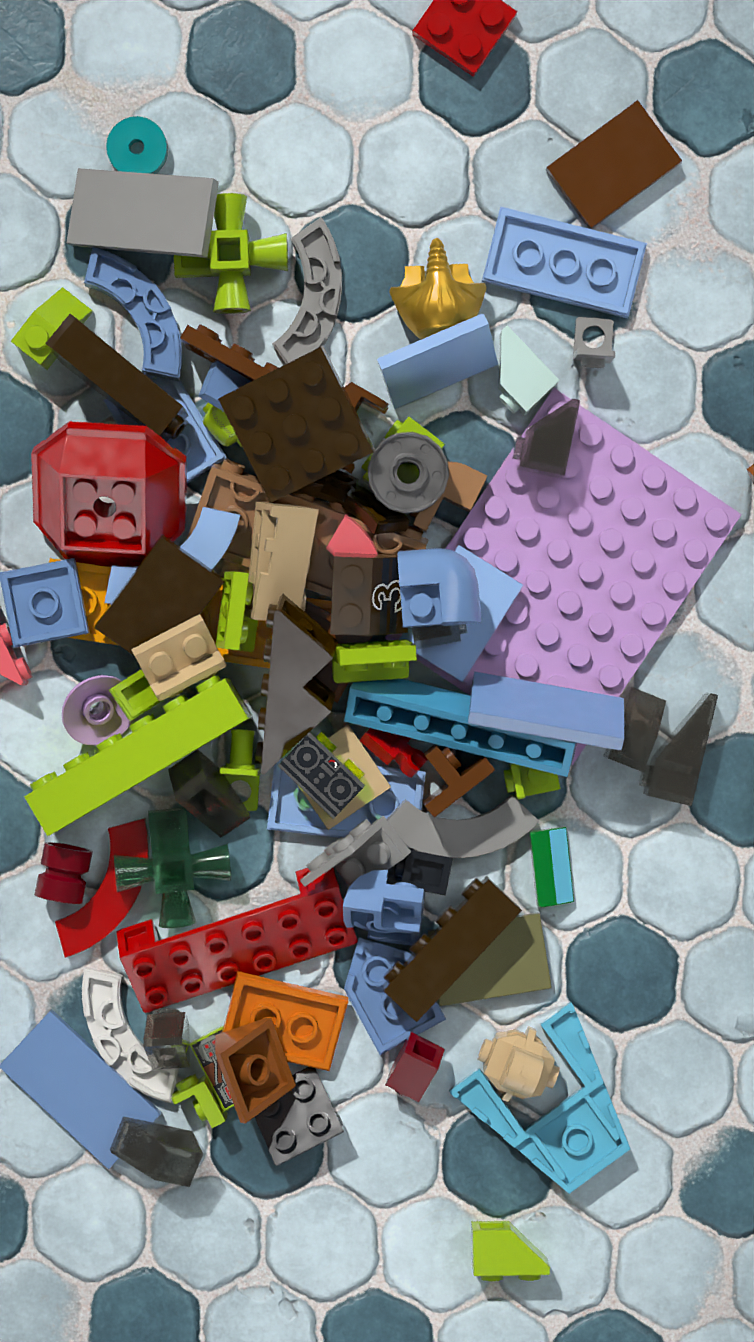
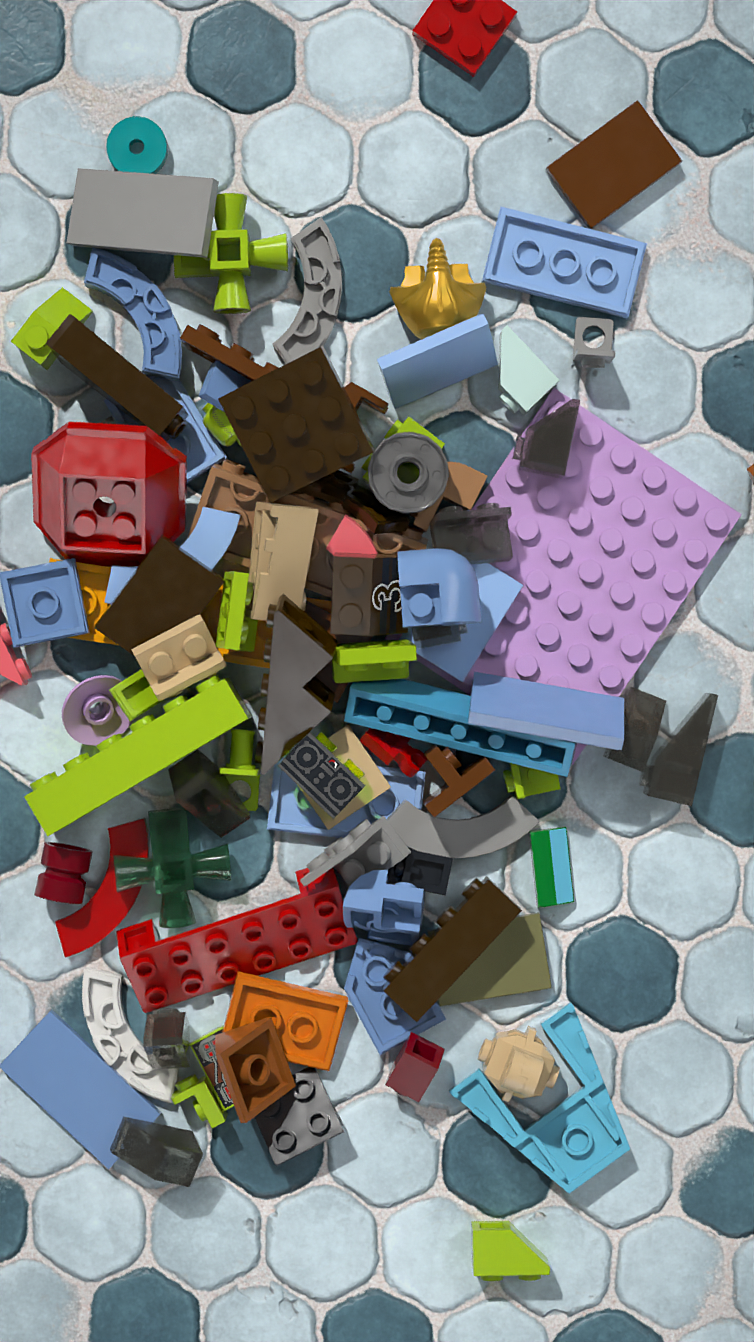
(475, 534): none -> clear smoke bracket

